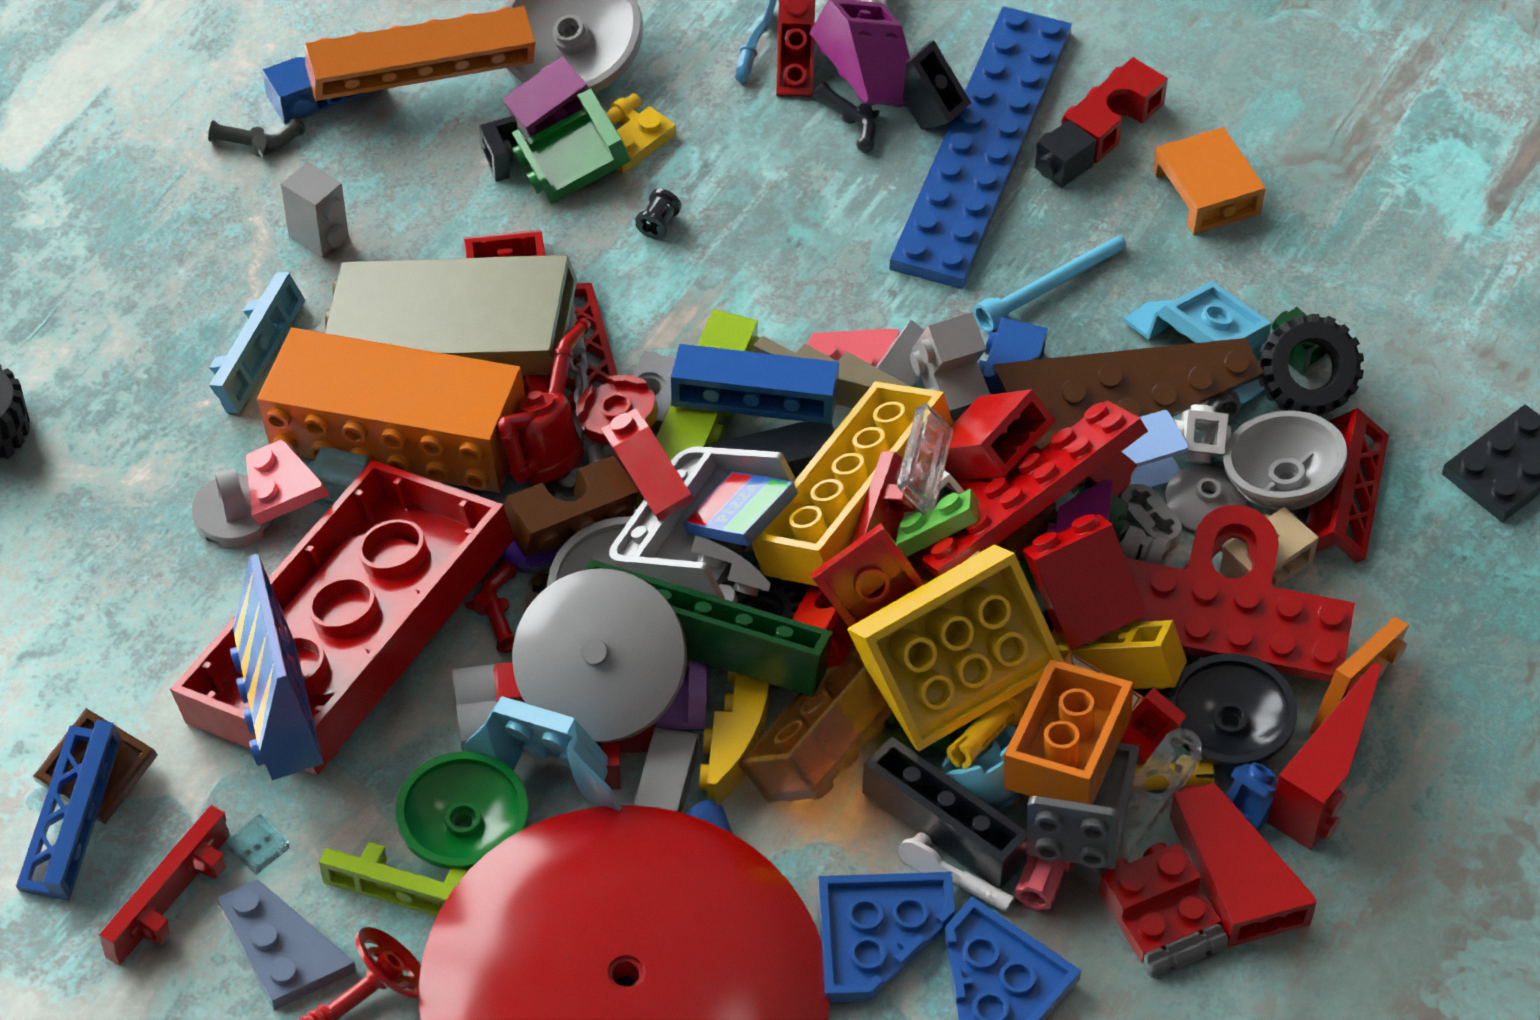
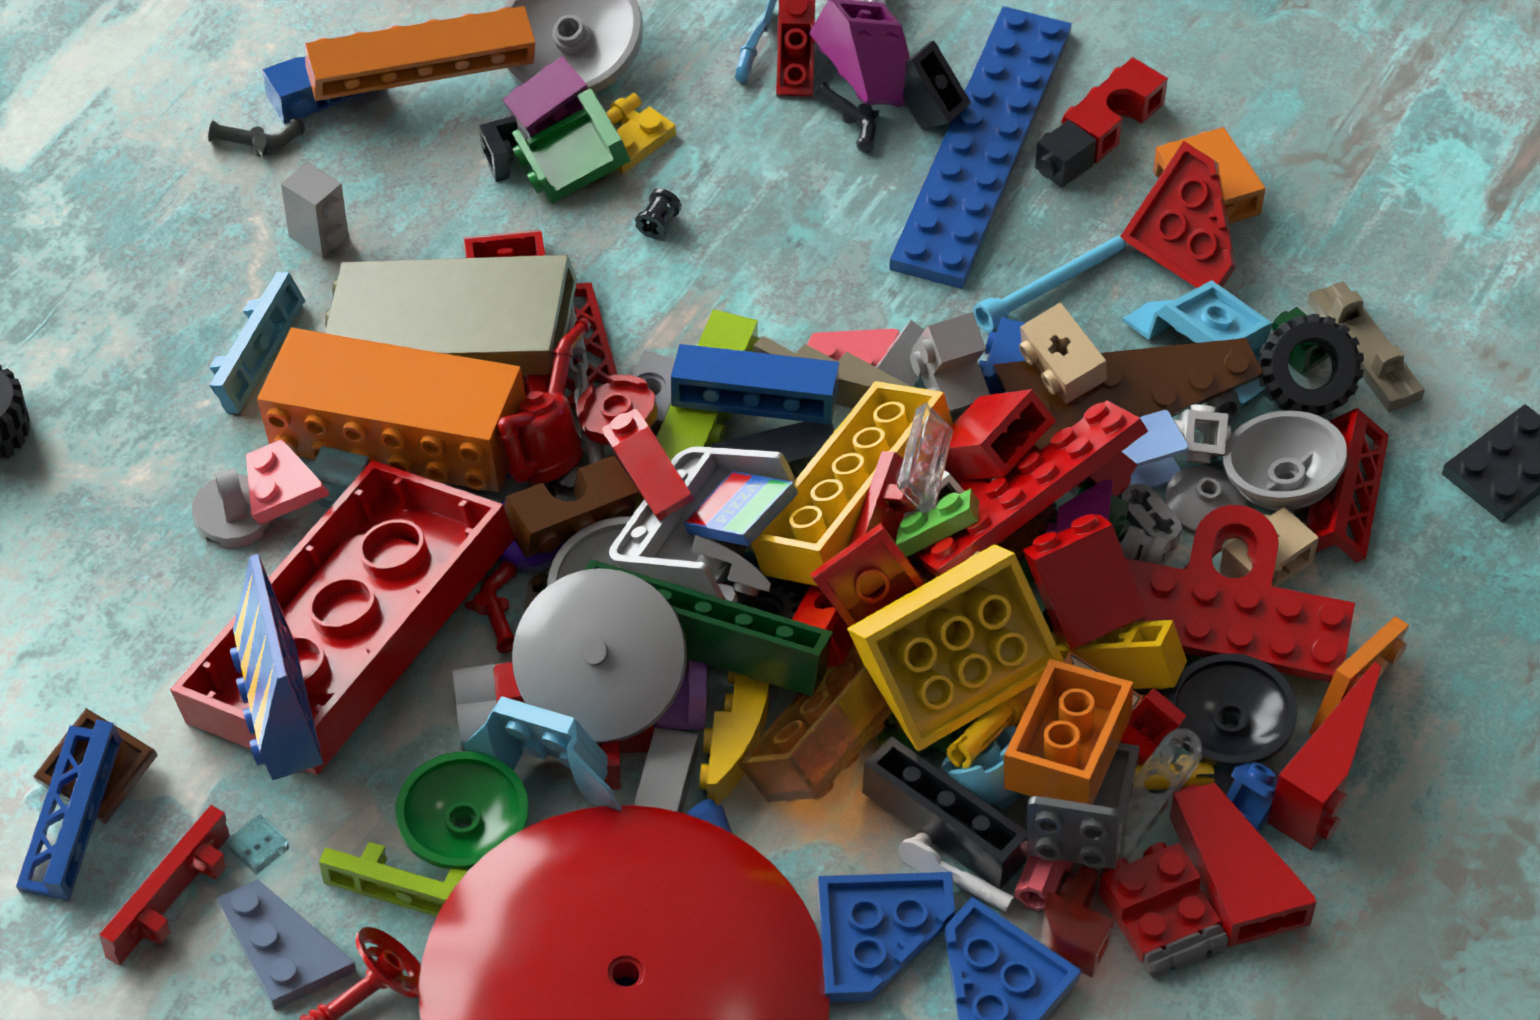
(1062, 353): none -> tan brick
(1072, 928): none -> clear red brick
(1186, 220): none -> red plate
(1382, 362): none -> dark tan hinge

